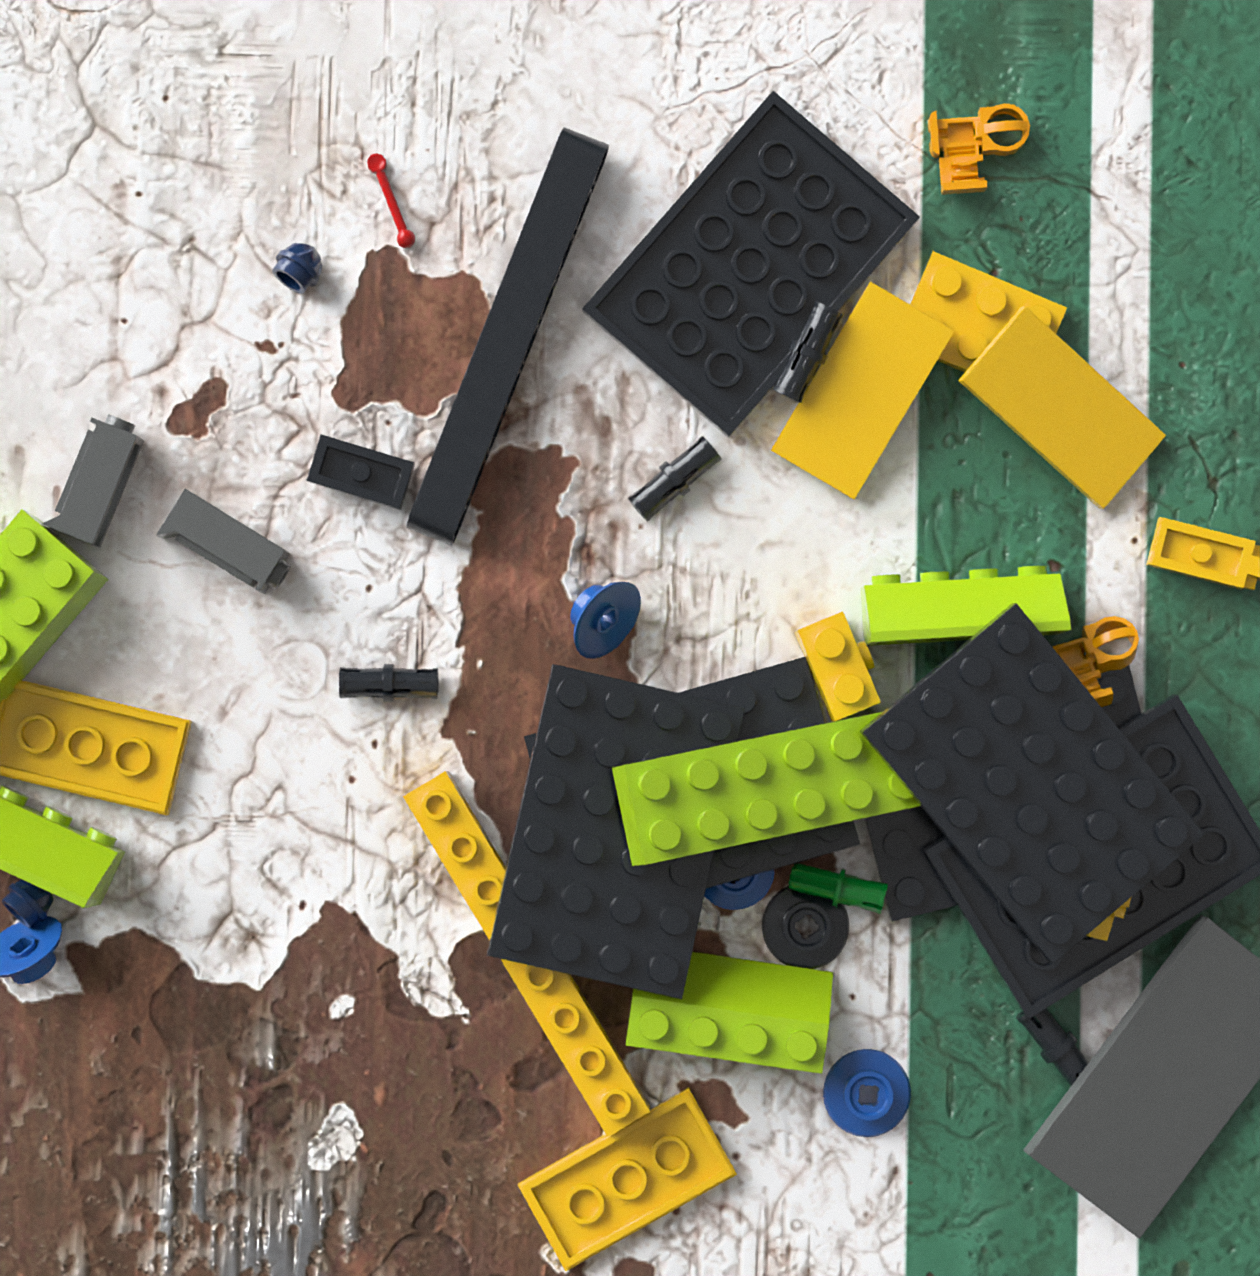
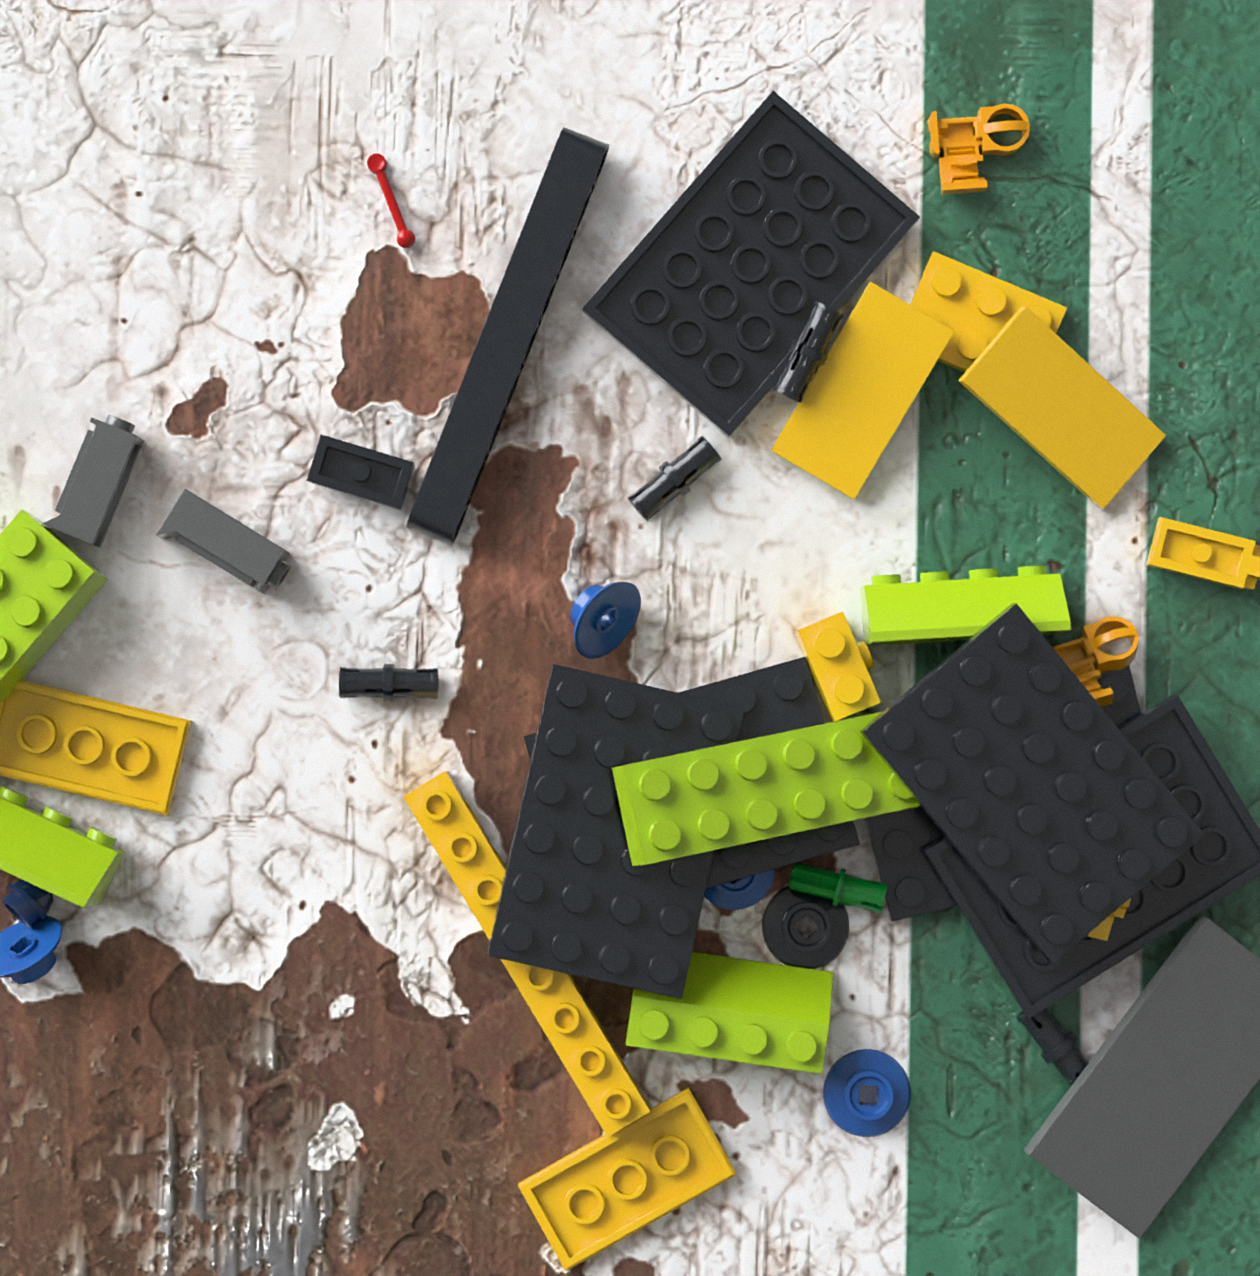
(298, 267): dark blue plate -> none

